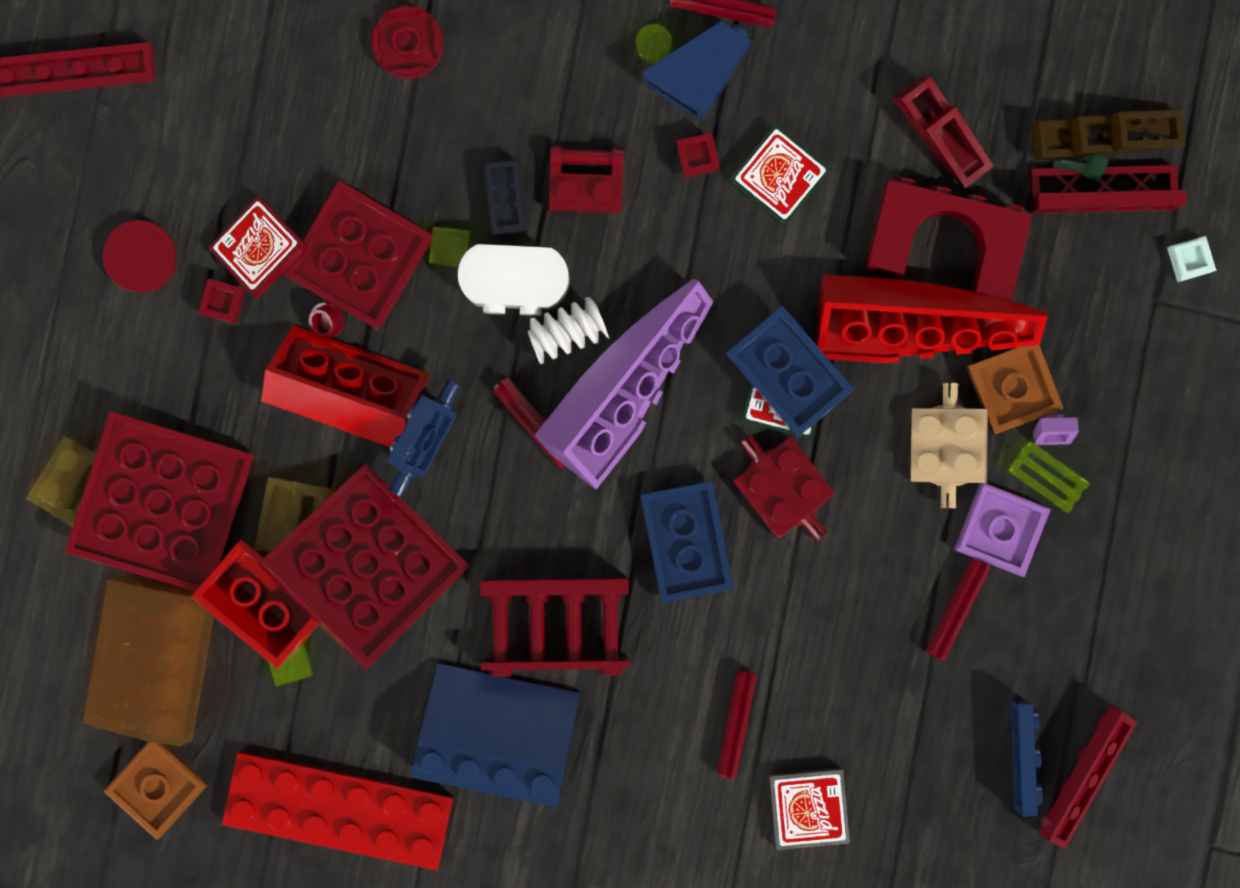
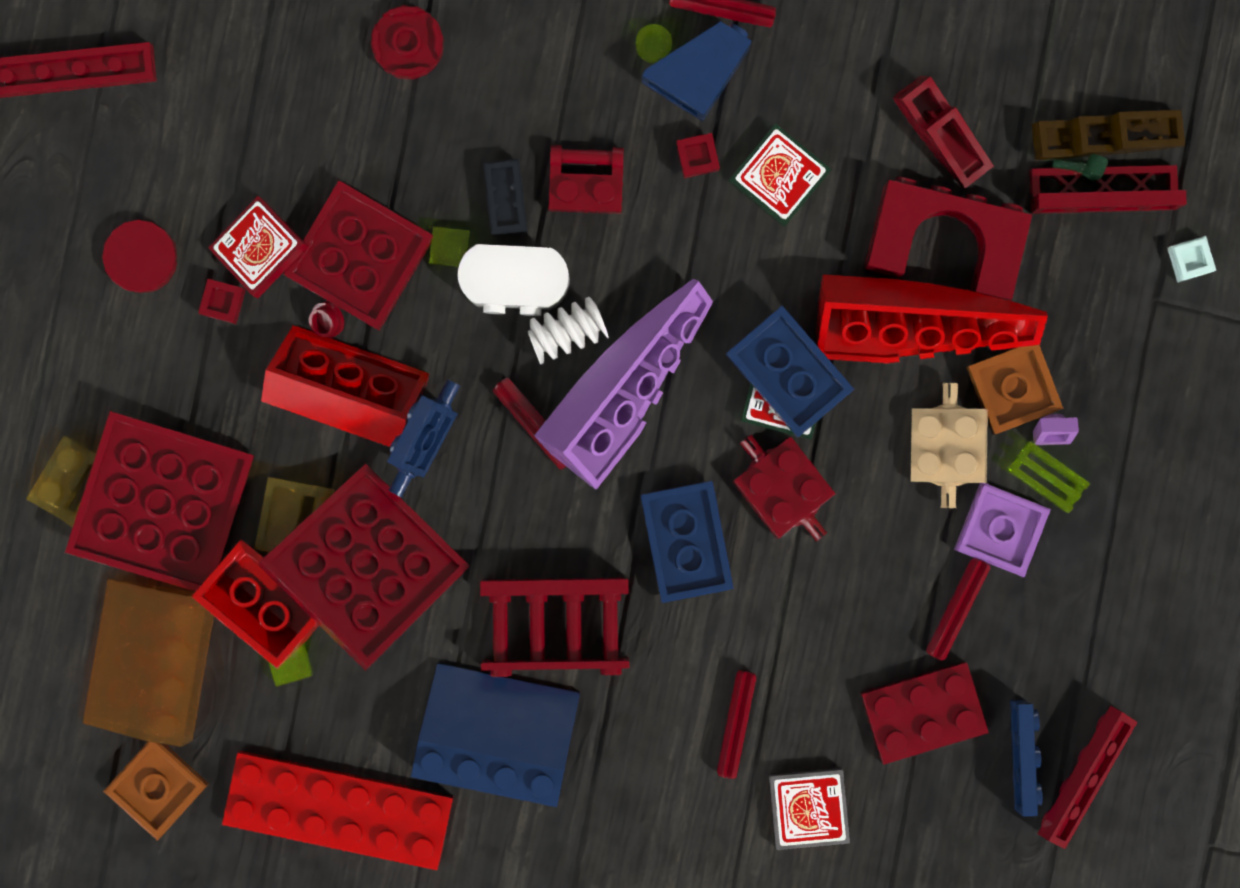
(924, 712): none -> dark red plate

